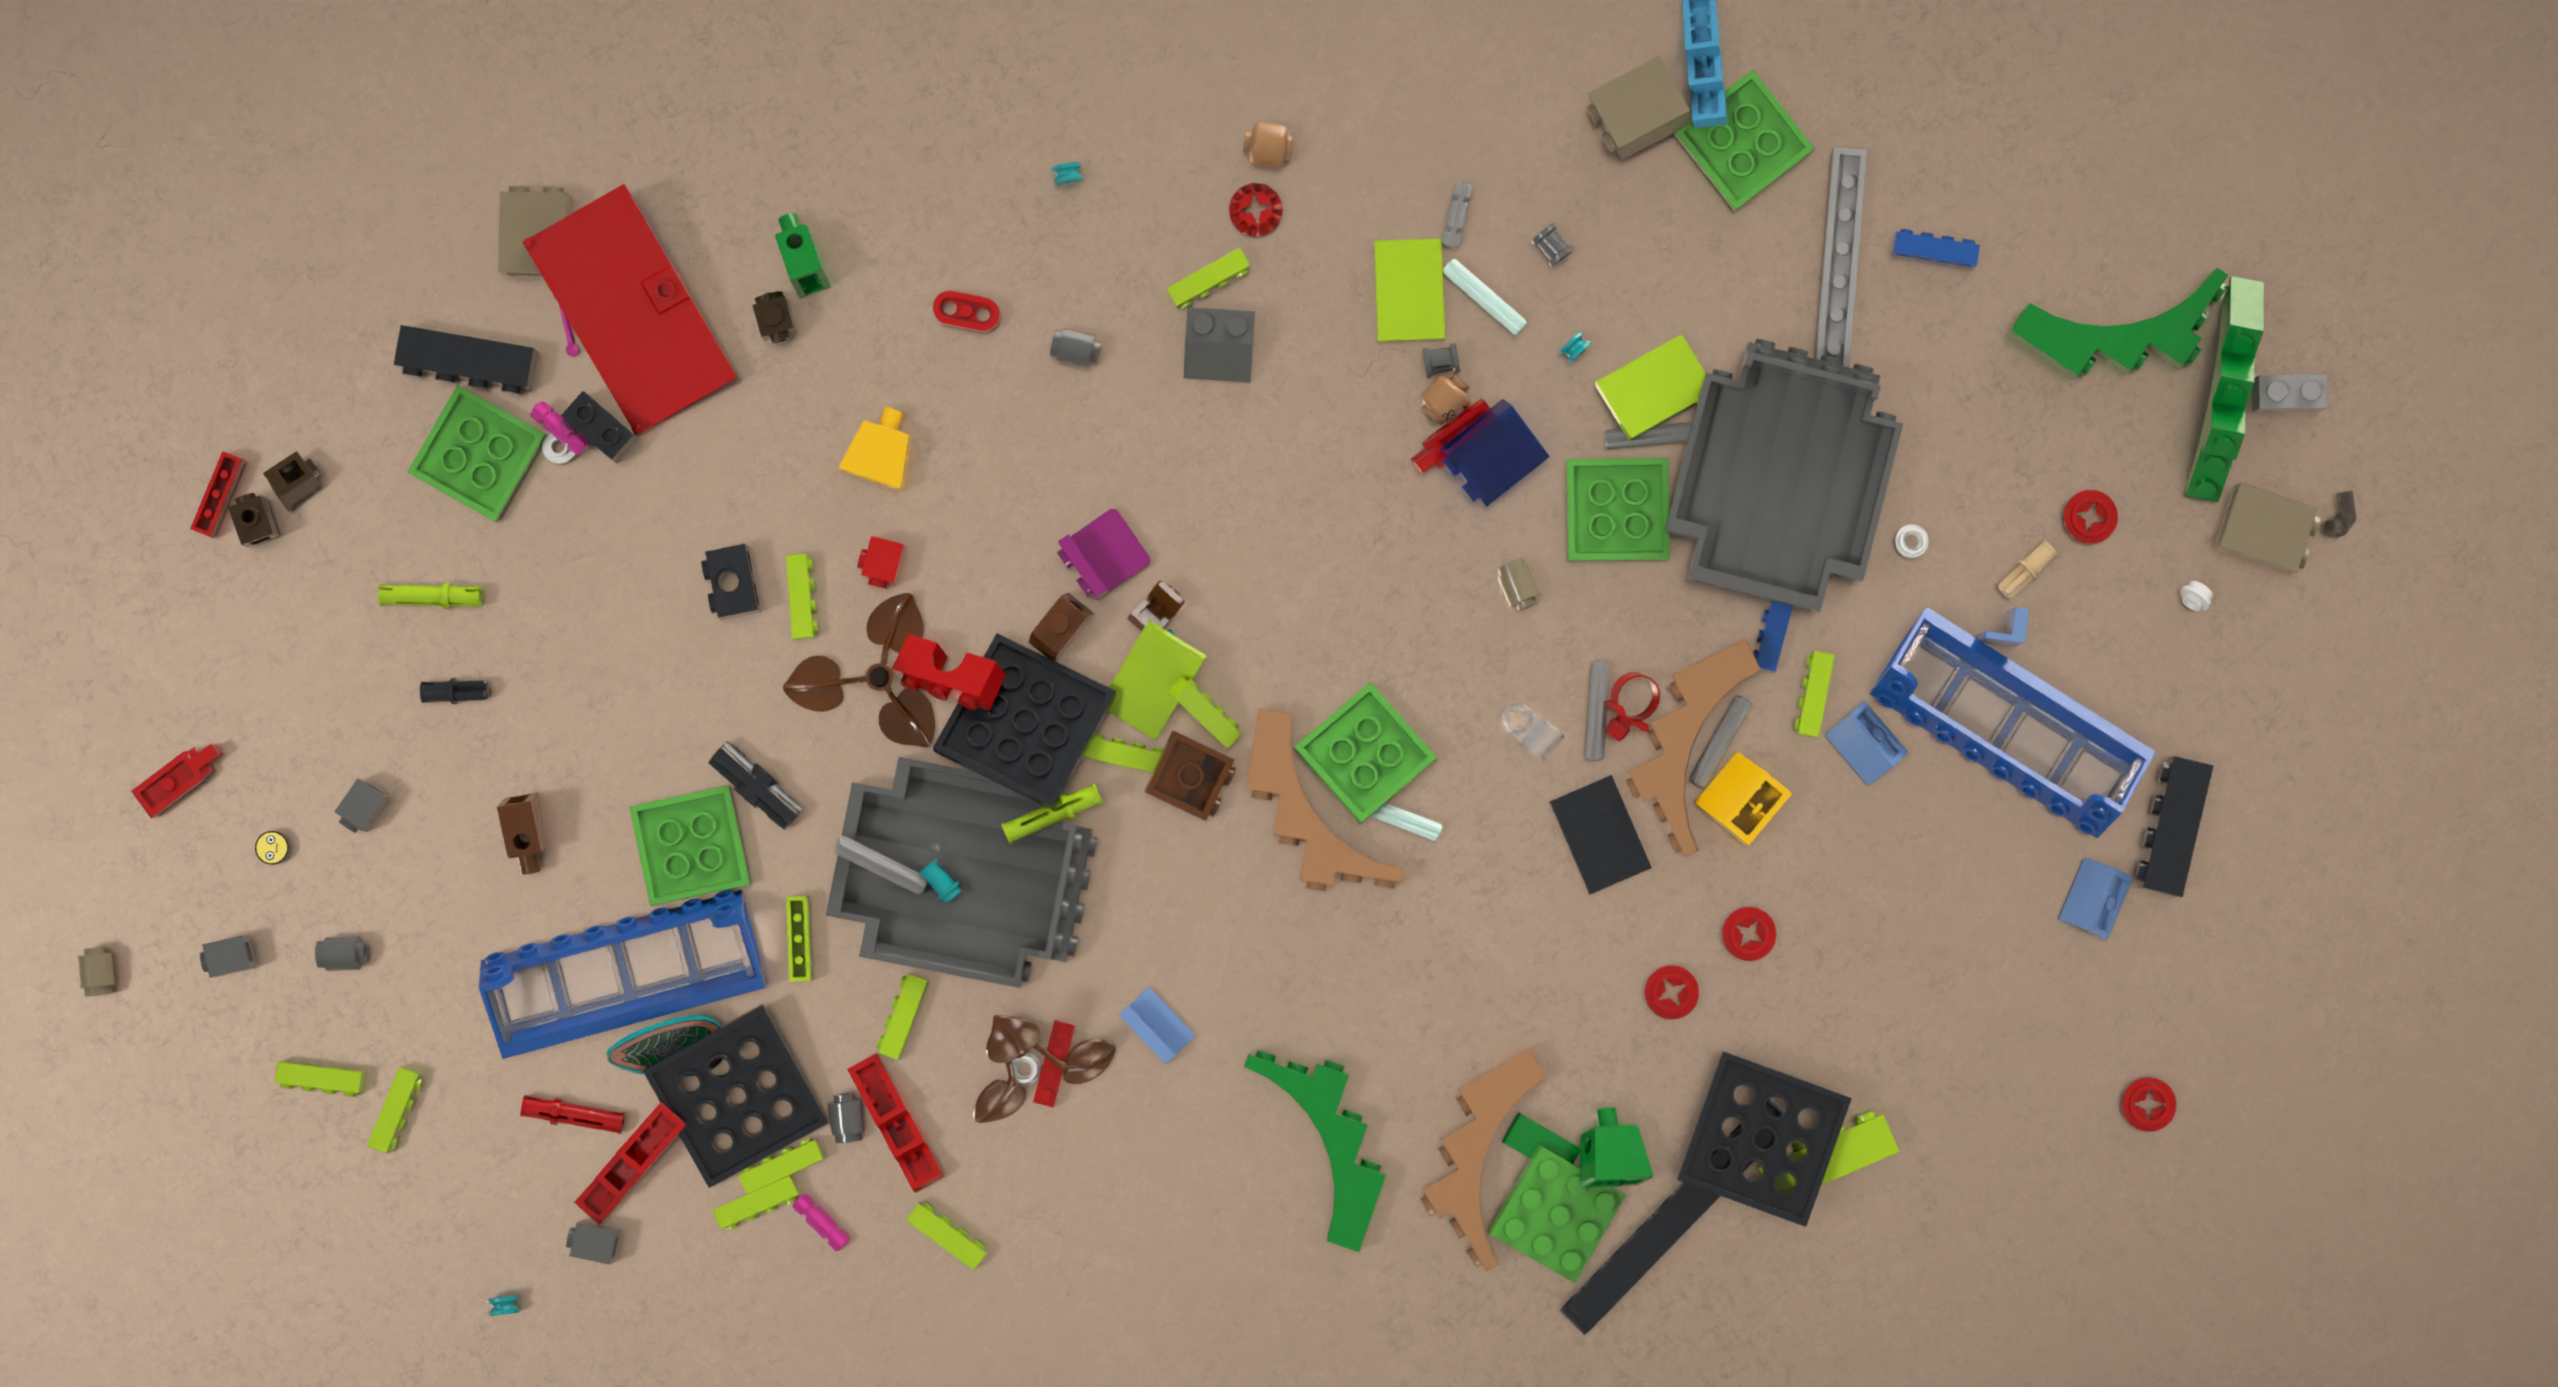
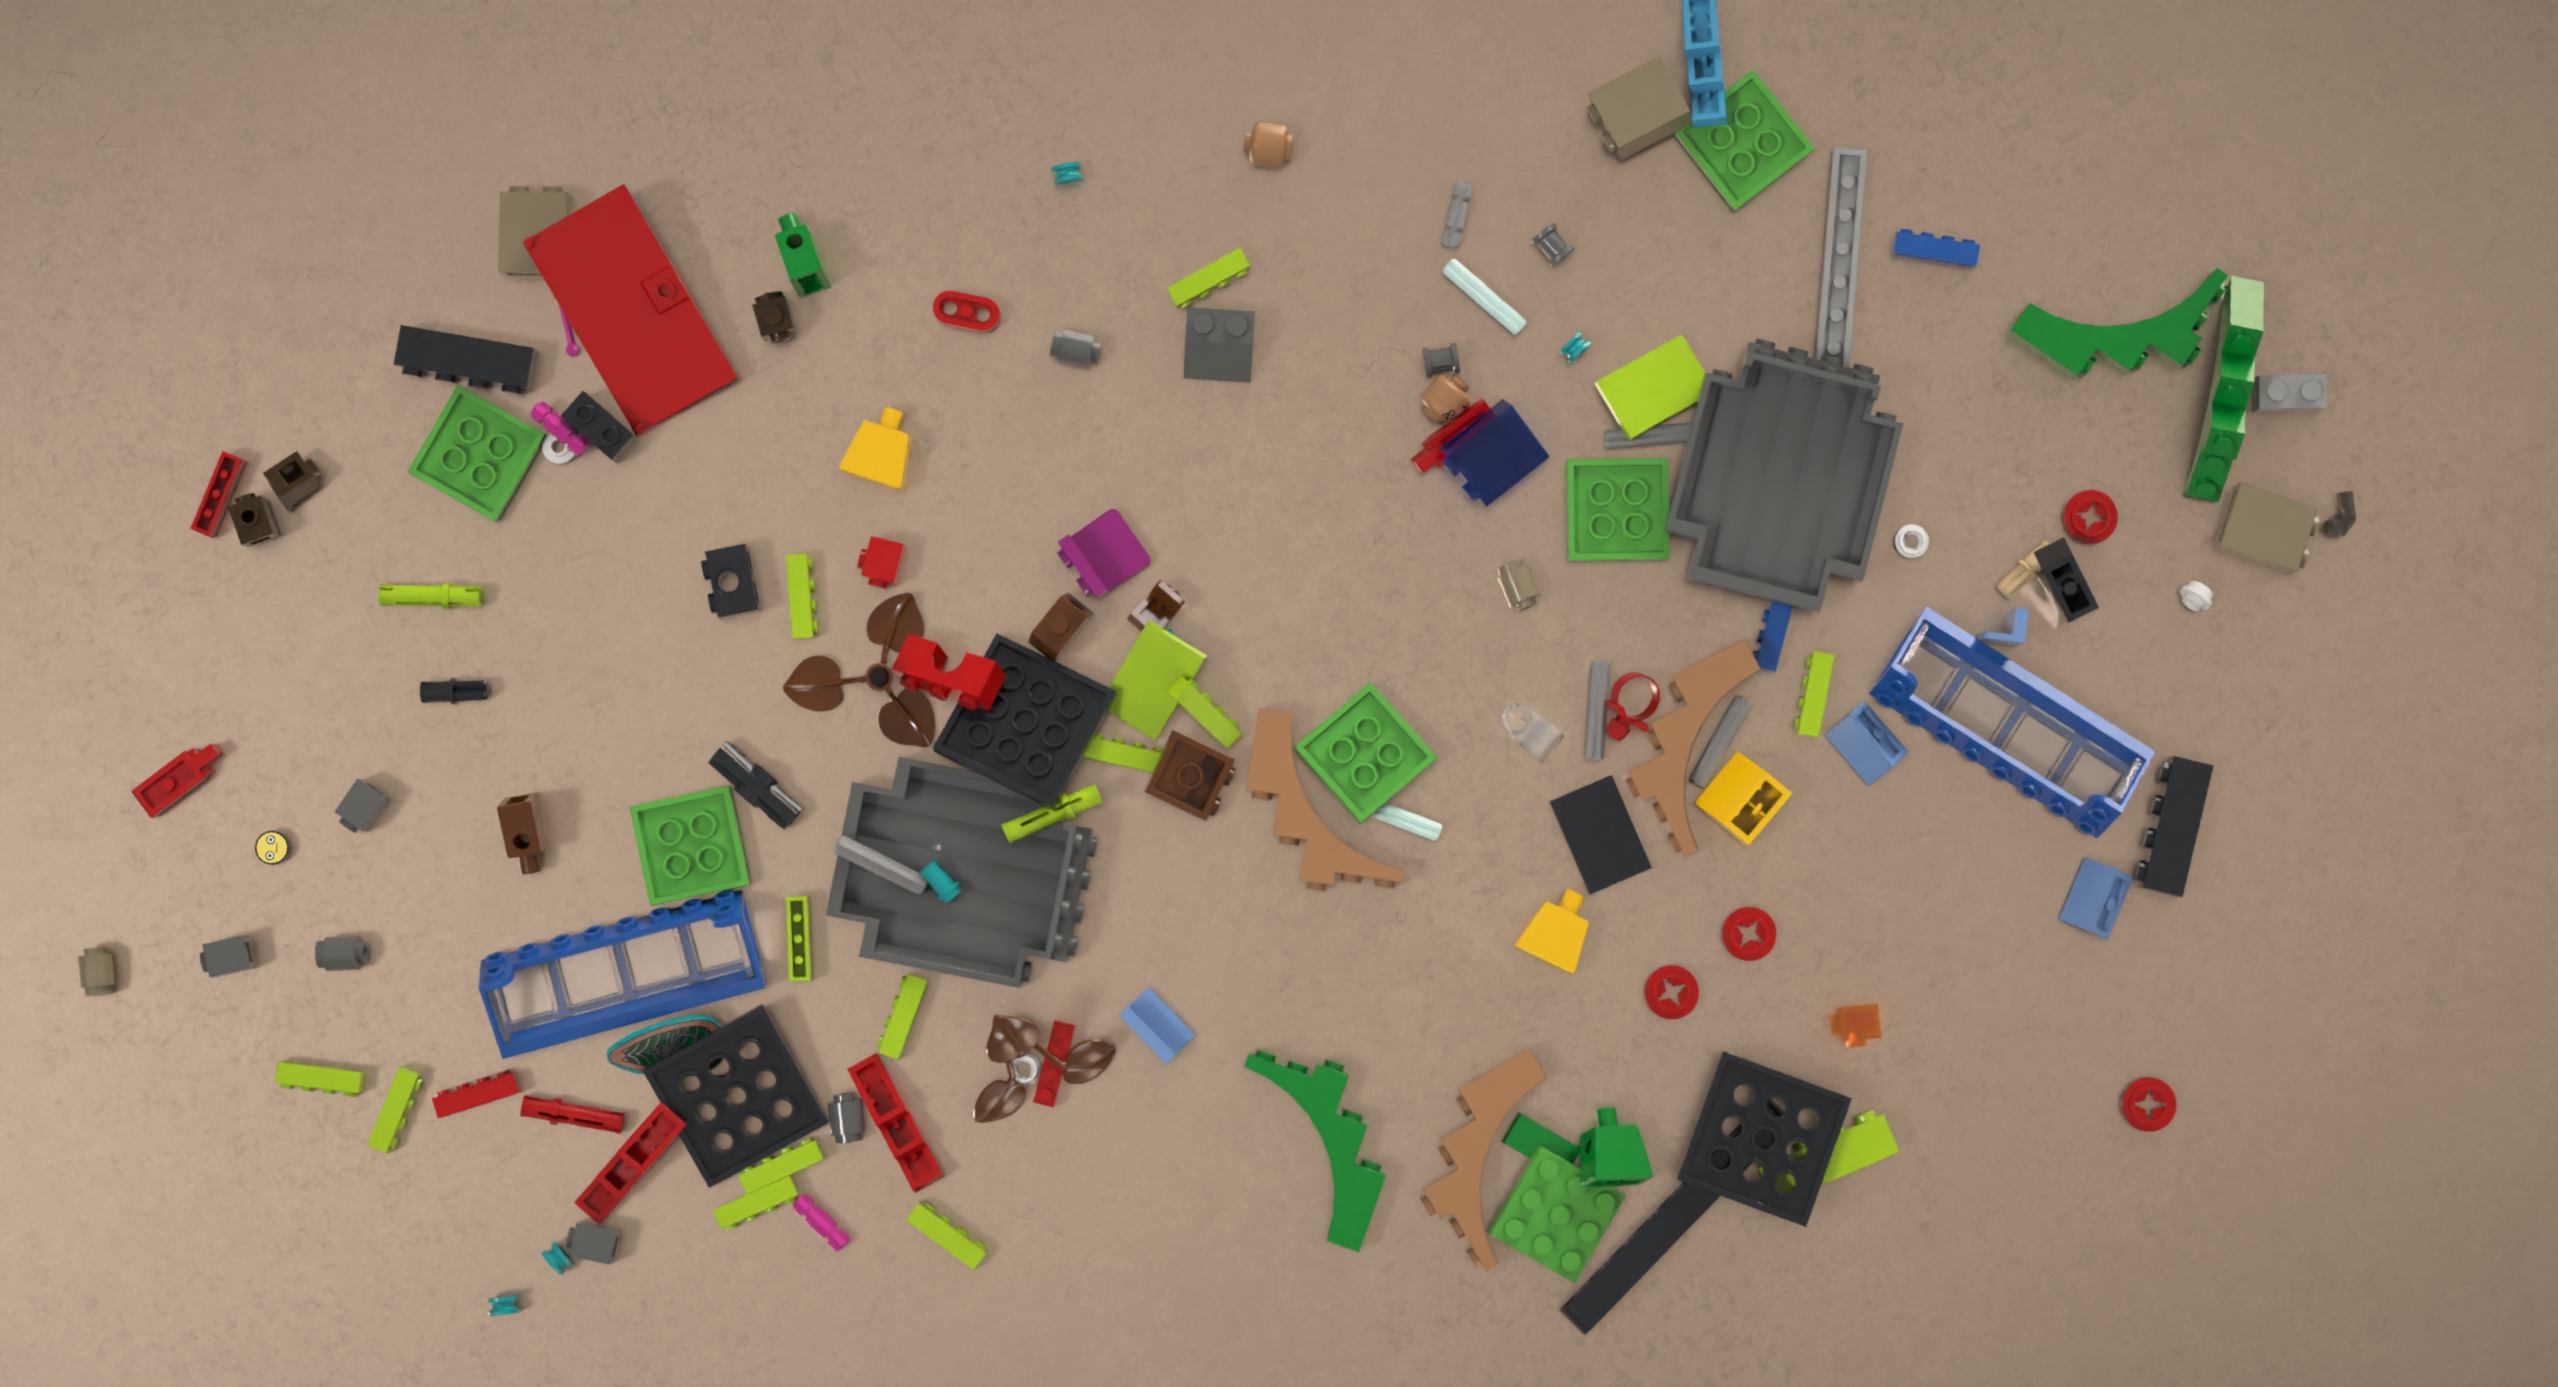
(479, 1094): none -> red piece
(557, 1258): none -> teal bush
(1268, 218): red gear -> none
(1409, 290): lime tile -> none
(1556, 932): none -> yellow torso
(1855, 1024): none -> clear orange brick
(2066, 580): none -> black brick

